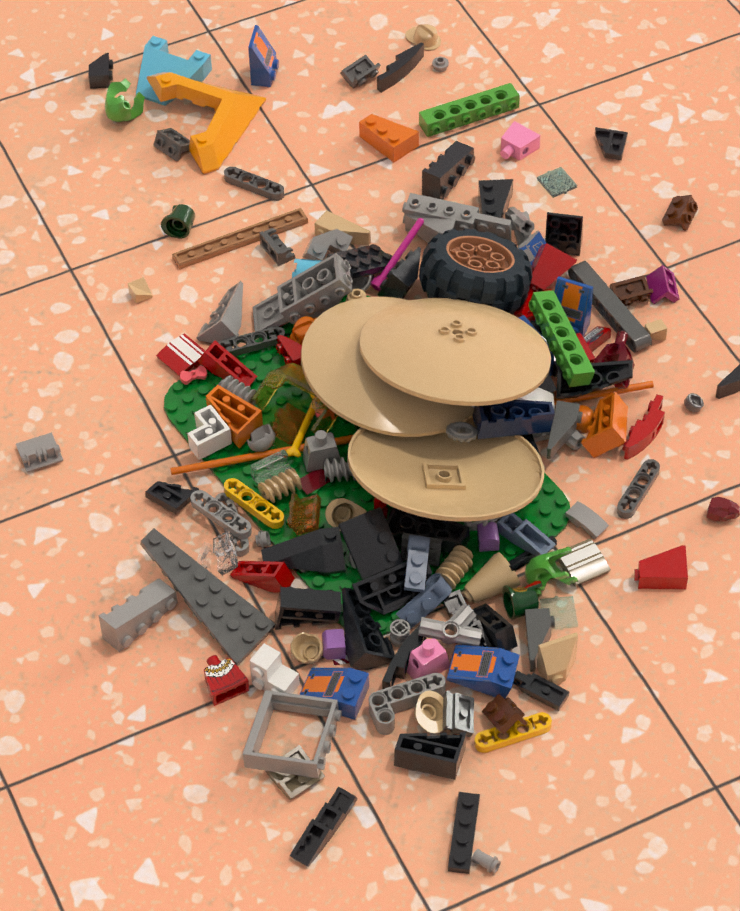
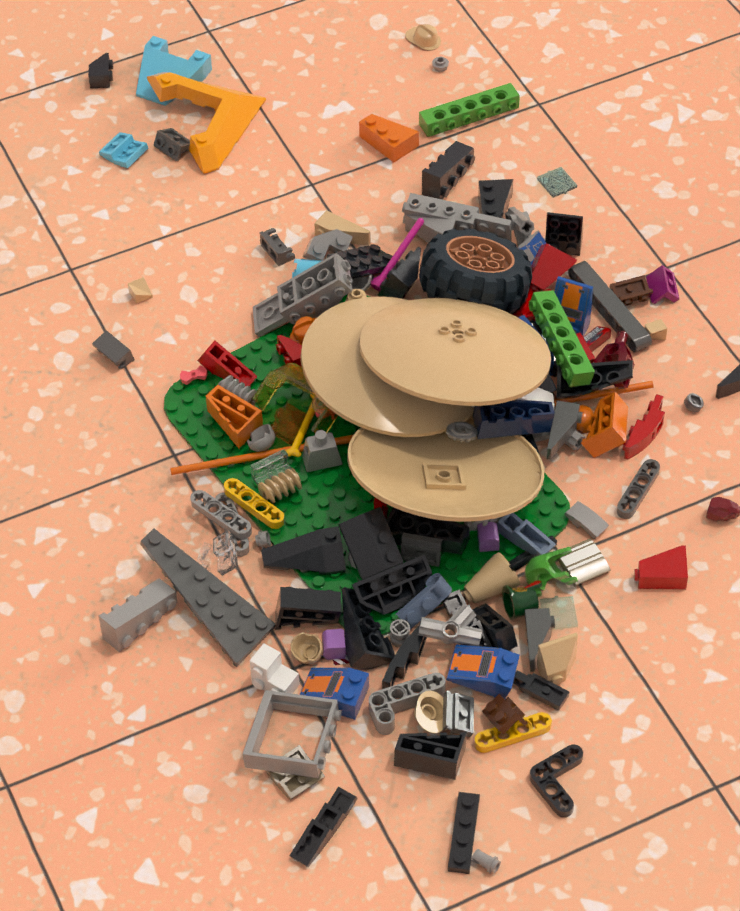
(39, 452): light grey hinge -> none
(113, 349): none -> dark grey hinge
(118, 108): bright green piece -> none
(123, 150): none -> medium azure slope
(169, 495): black wing -> none
(179, 221): dark green hat -> none
(181, 354): red slope -> none
(210, 434): white brick -> none
(224, 680): red torso -> none
(226, 318): light grey wedge -> none
(236, 176): dark grey beam -> none
(238, 238): medium nougat tile -> none
(249, 339): dark grey beam -> none
(262, 59): blue slope -> none
(263, 574): red slope -> none
(304, 513): clear orange bracket -> none
(313, 481): dark red sticker -> none
(337, 470): light grey piece -> none
(341, 511): tan piece -> none
(360, 71): dark grey bracket -> none
(399, 69): black slope -> none
(416, 563): sand blue plate -> none
(427, 659): bright pink torso -> none
(456, 565): tan piece -> none
(519, 142): bright pink torso -> none
(549, 778): none -> black beam
(611, 142): black wing -> none
(681, 211): reddish brown bracket -> none

